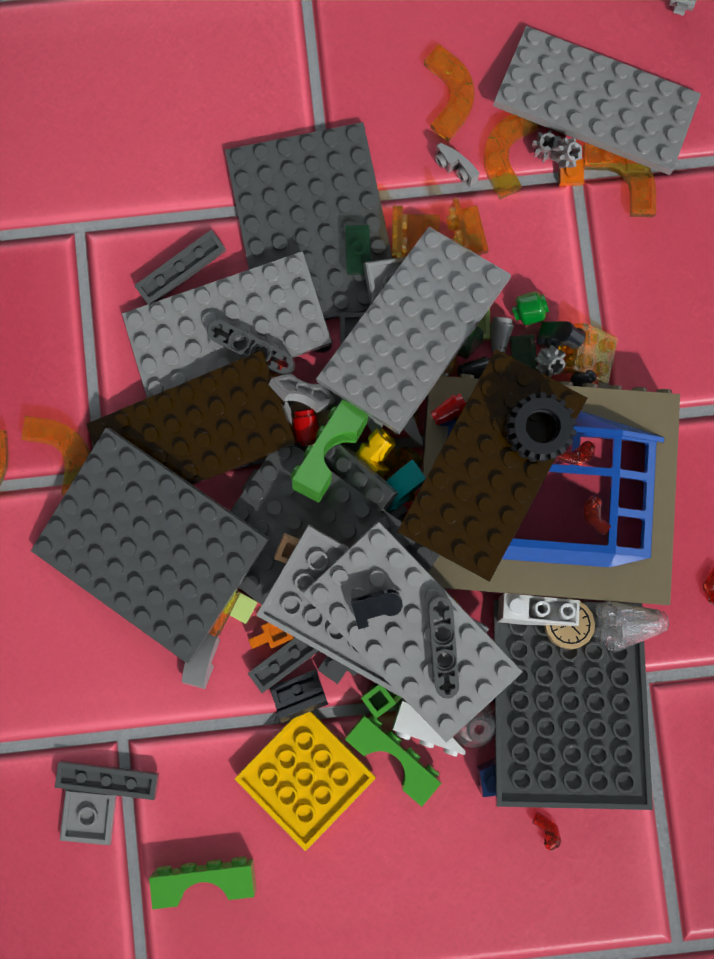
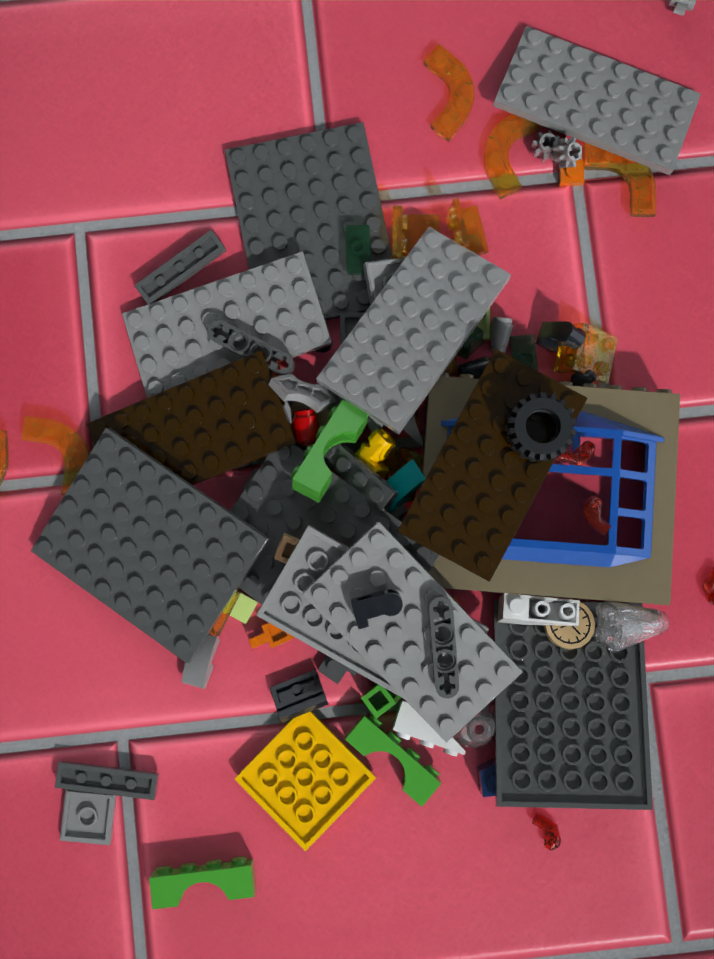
(281, 664): dark grey plate -> none
(449, 409): red cone -> none
(451, 159): light grey slope -> none
(530, 308): green head -> none
(550, 361): light grey gear -> none

